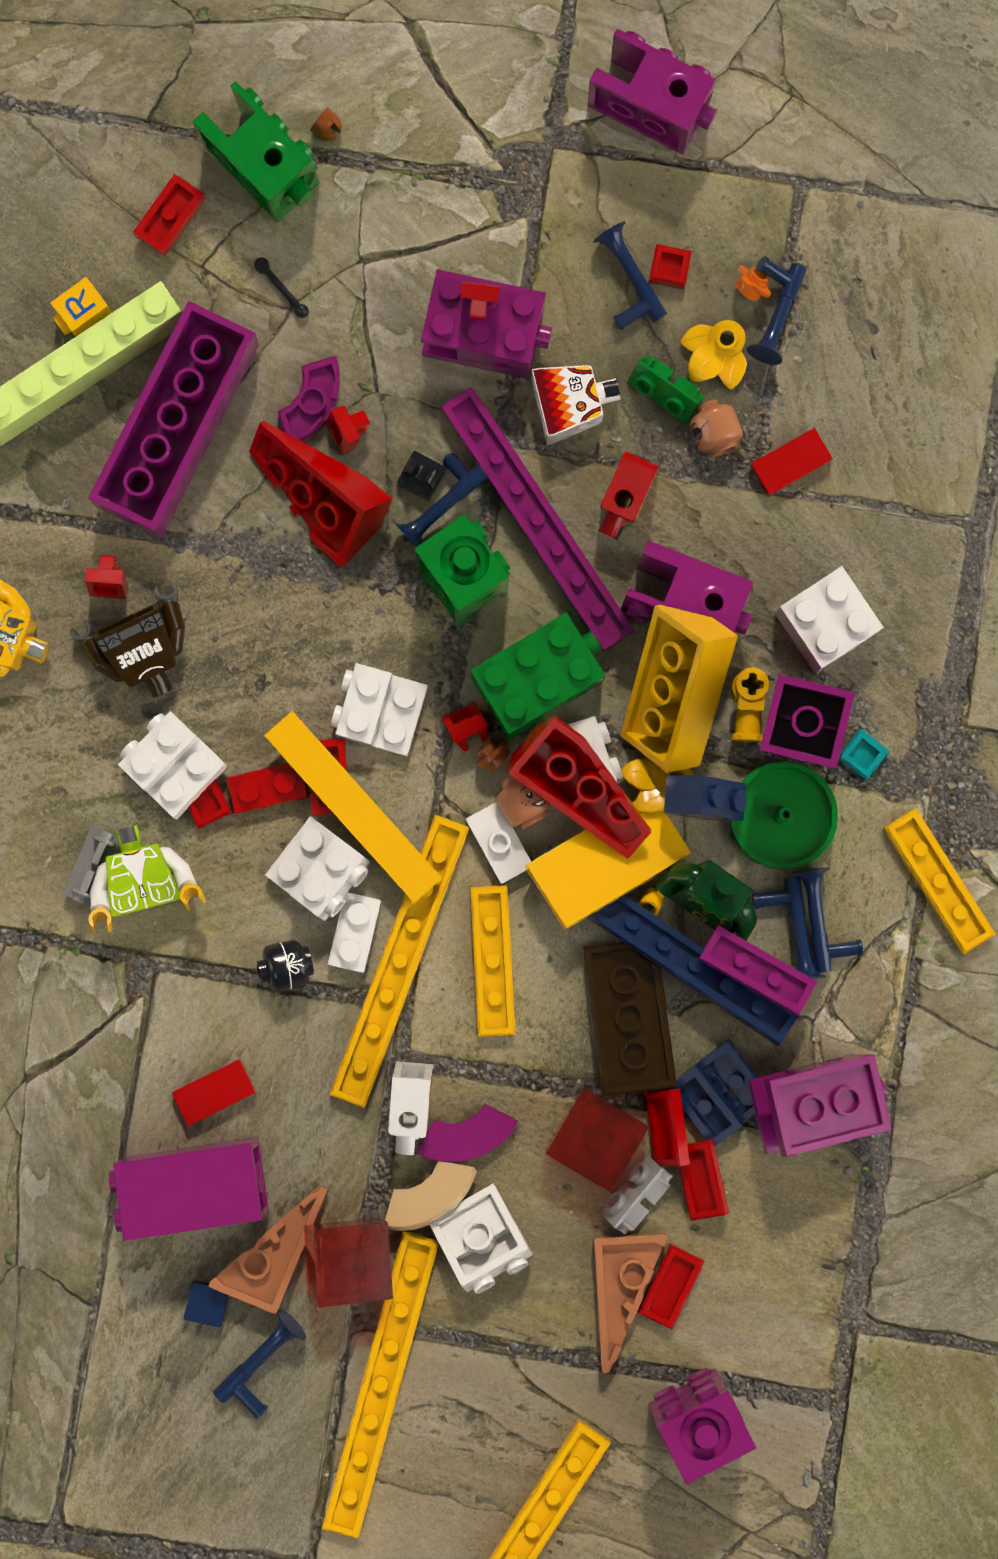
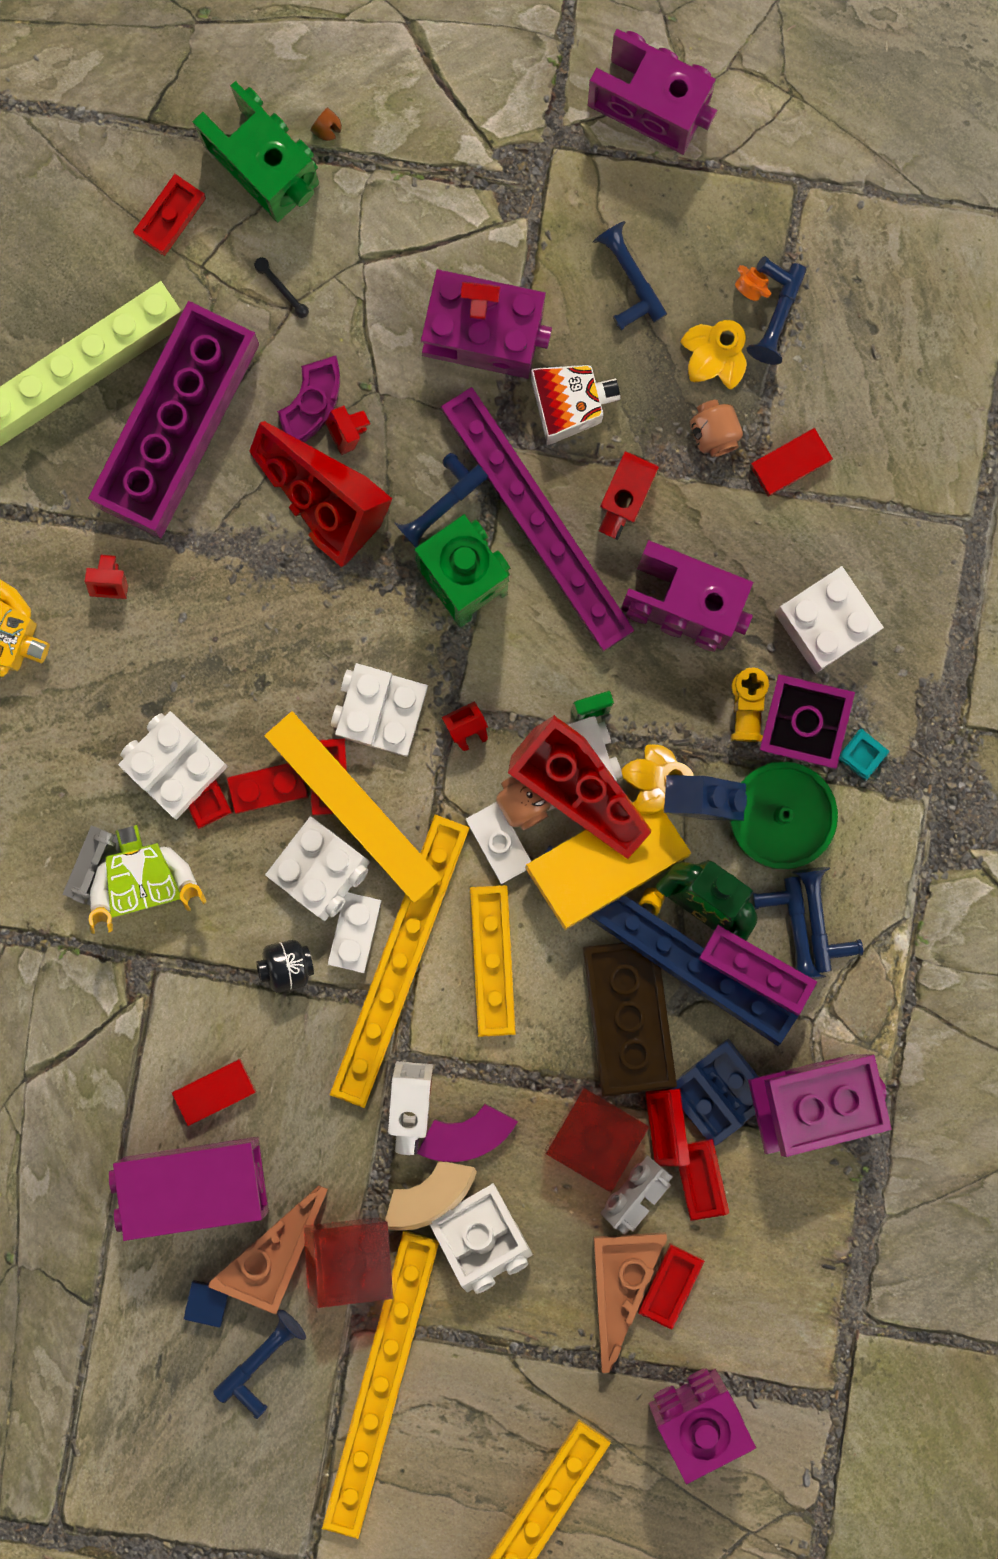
(79, 308): yellow brick -> none
(138, 644): dark brown torso -> none
(421, 475): black tile -> none
(492, 754): dark orange plate -> none
(538, 675): green torso -> none
(592, 706): none -> green tile
(652, 379): green hinge -> none
(670, 266): red tile -> none
(678, 687): yellow slope -> none
(939, 881): yellow tile -> none

